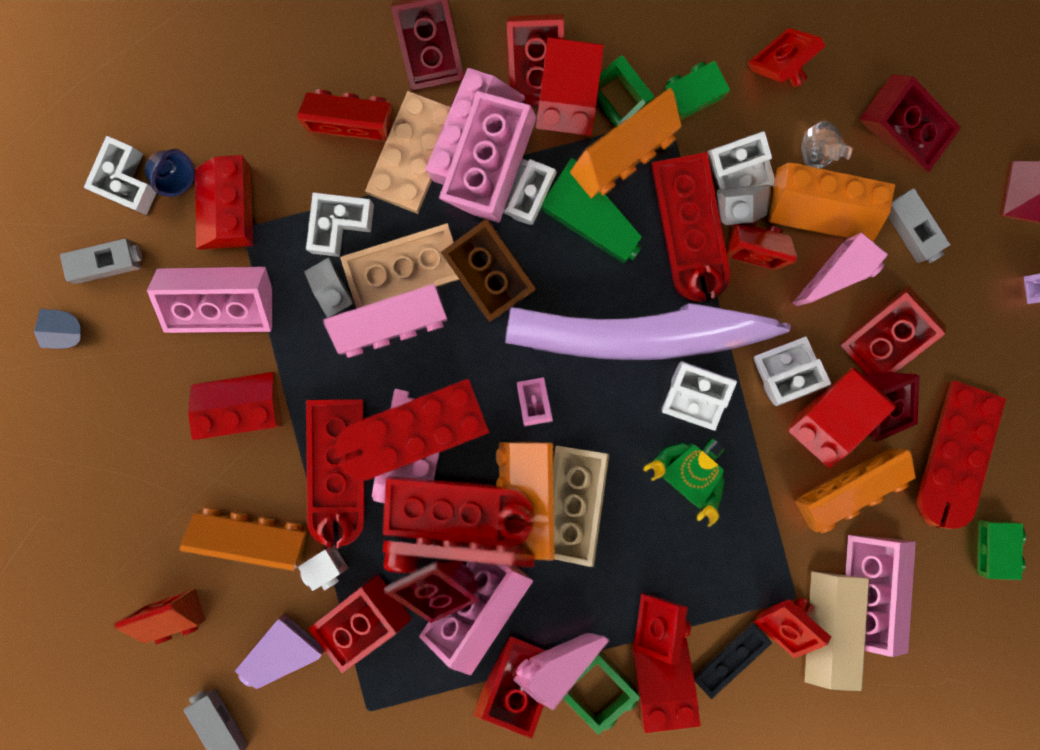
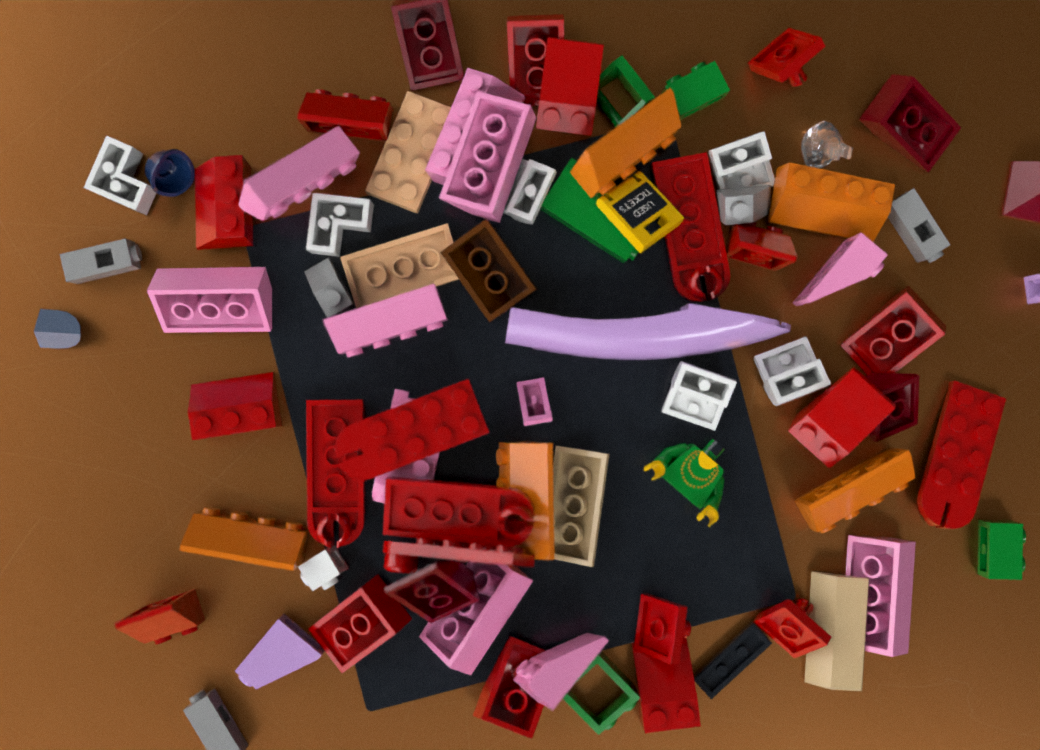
(298, 174): none -> bright pink slope
(635, 206): none -> yellow container

